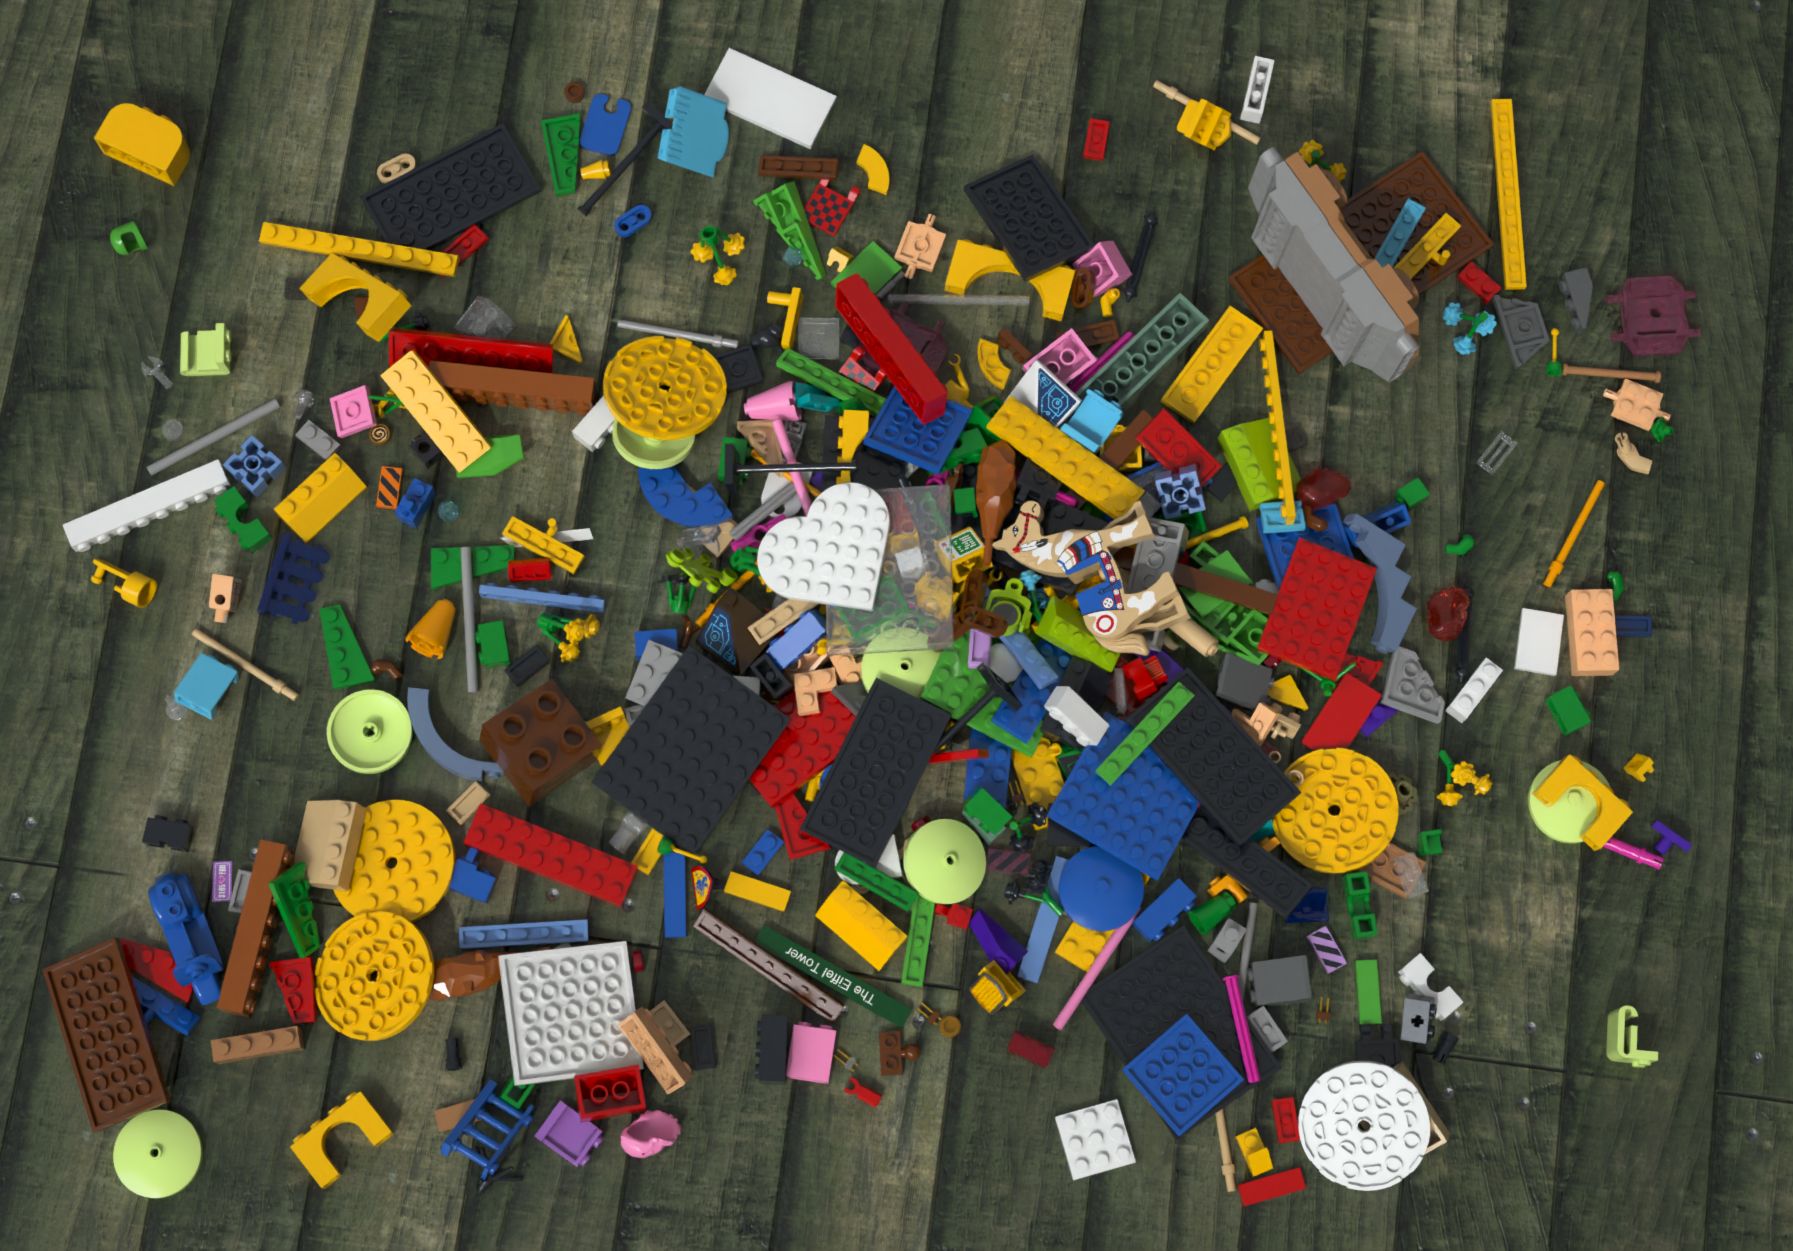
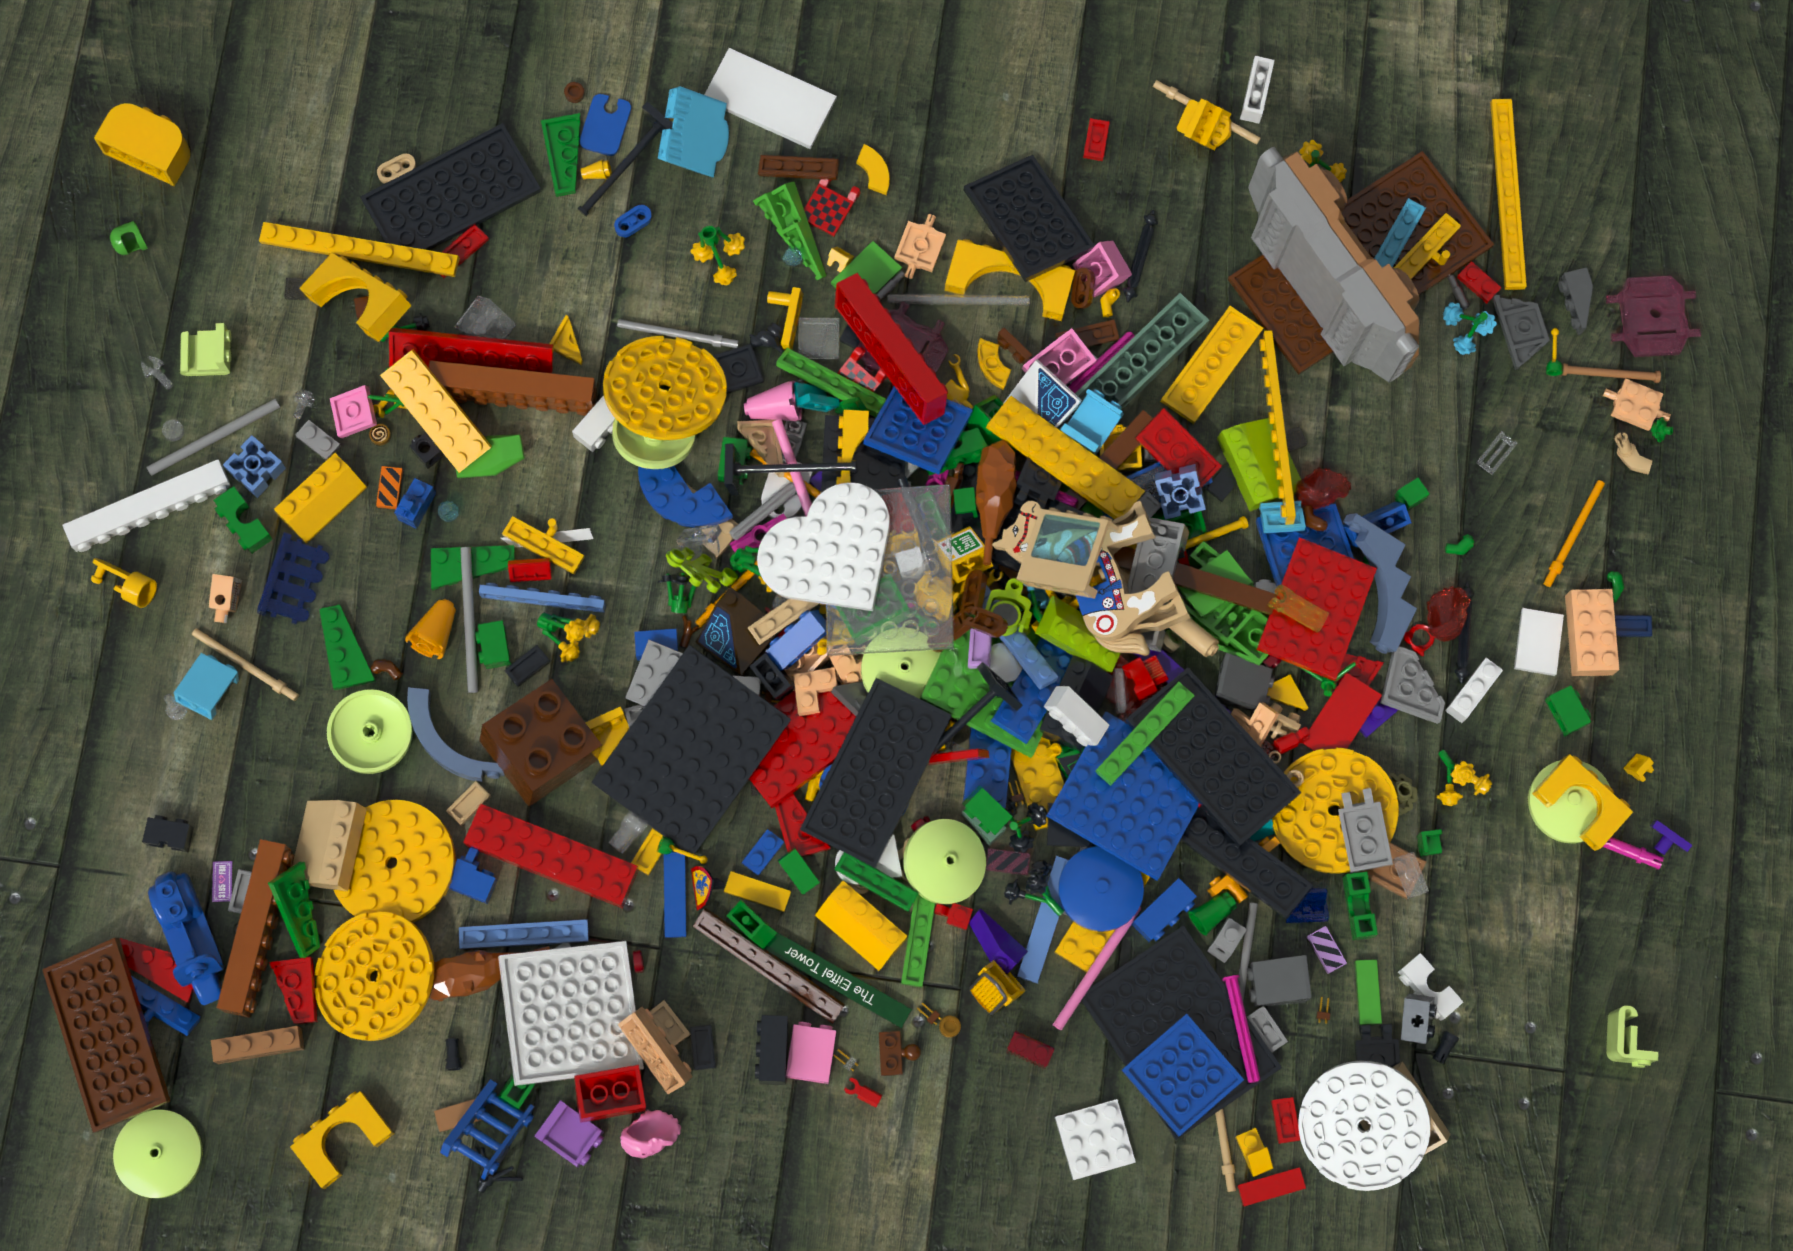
(751, 924): none -> green brick
(798, 871): none -> green tile
(1064, 551): none -> panel
(1291, 740): none -> red bar
(1298, 608): none -> clear yellow plate
(1364, 833): none -> light grey tile
(1420, 649): none -> red piece
(1458, 293): none -> flat silver pin

